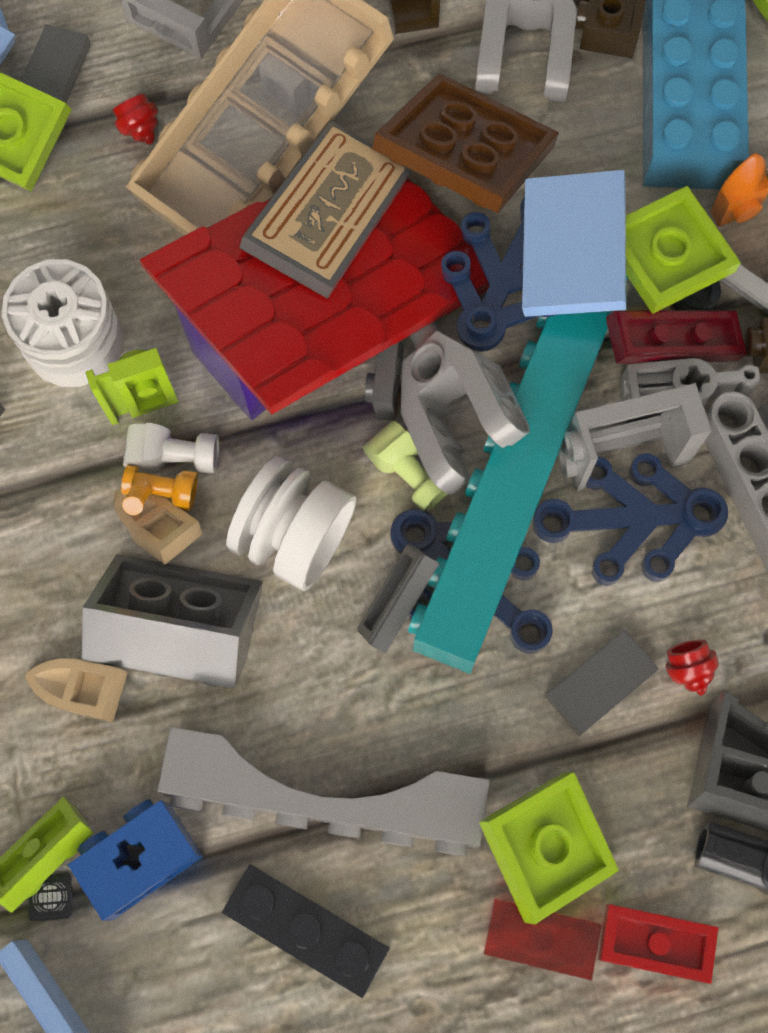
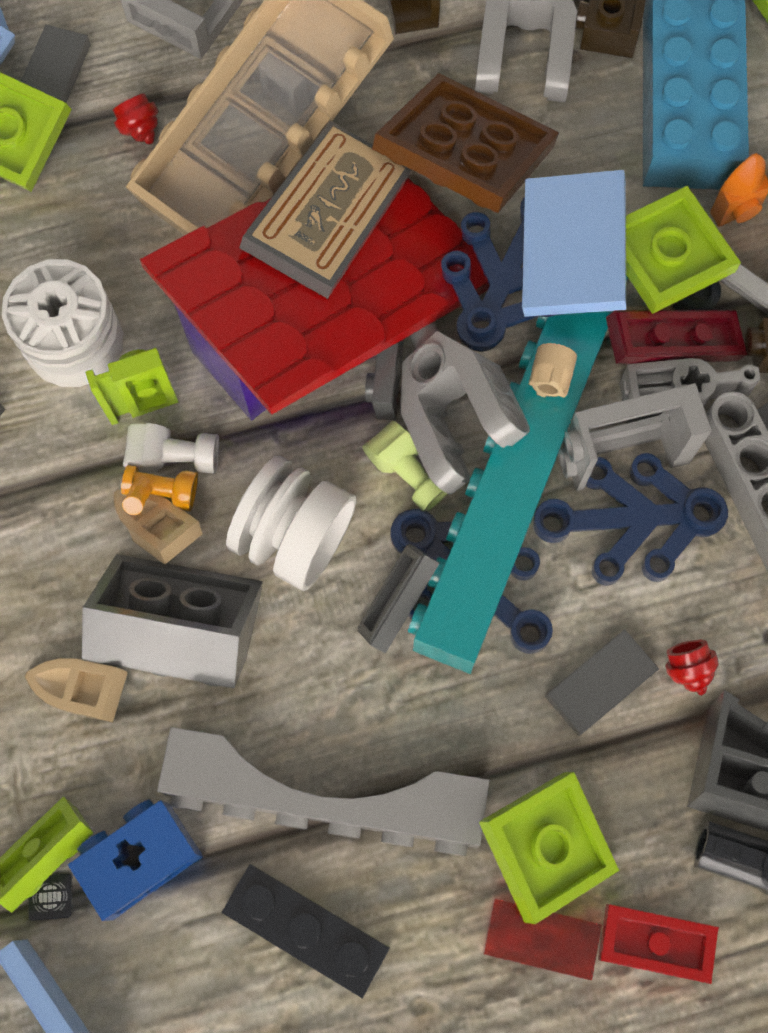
(552, 370): none -> tan hose

